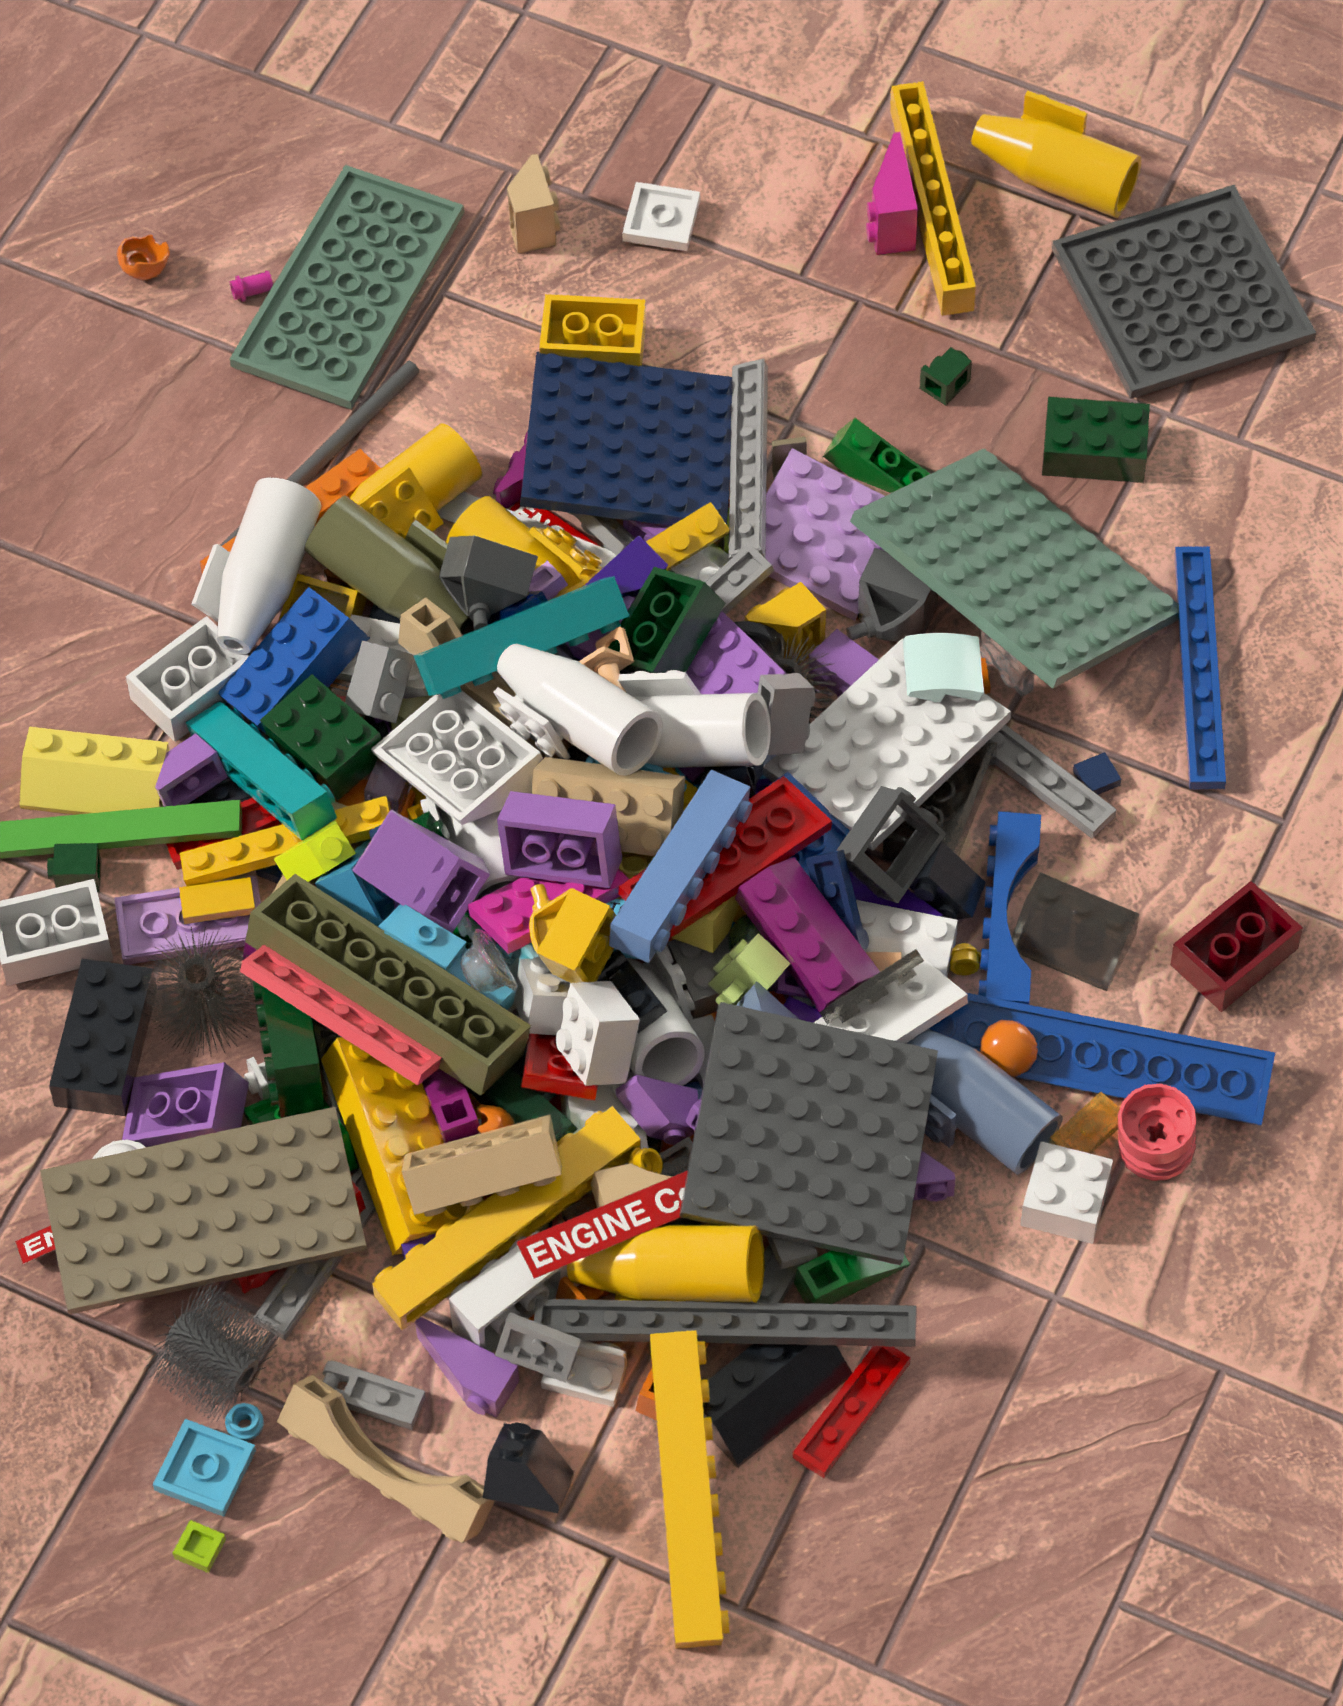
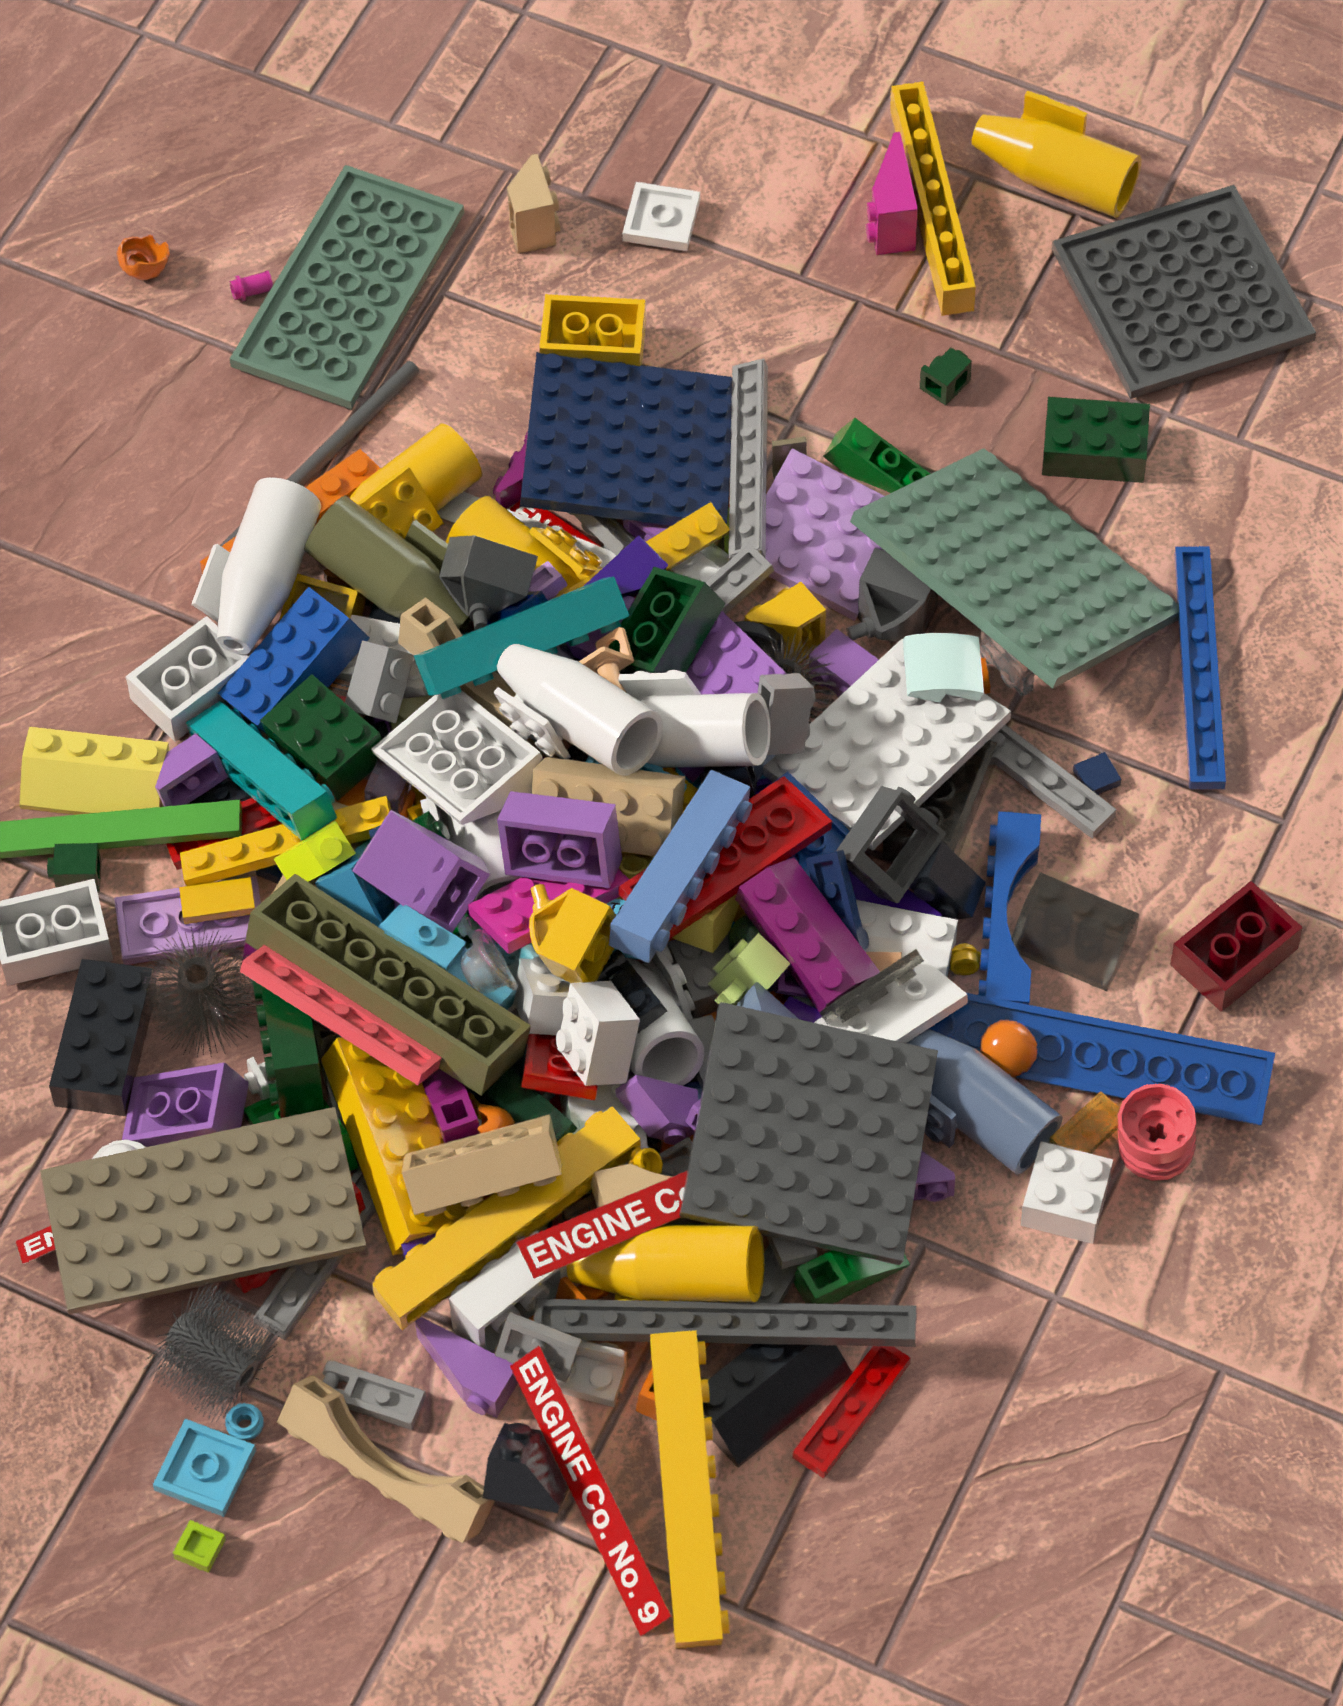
(590, 1491): none -> red sticker

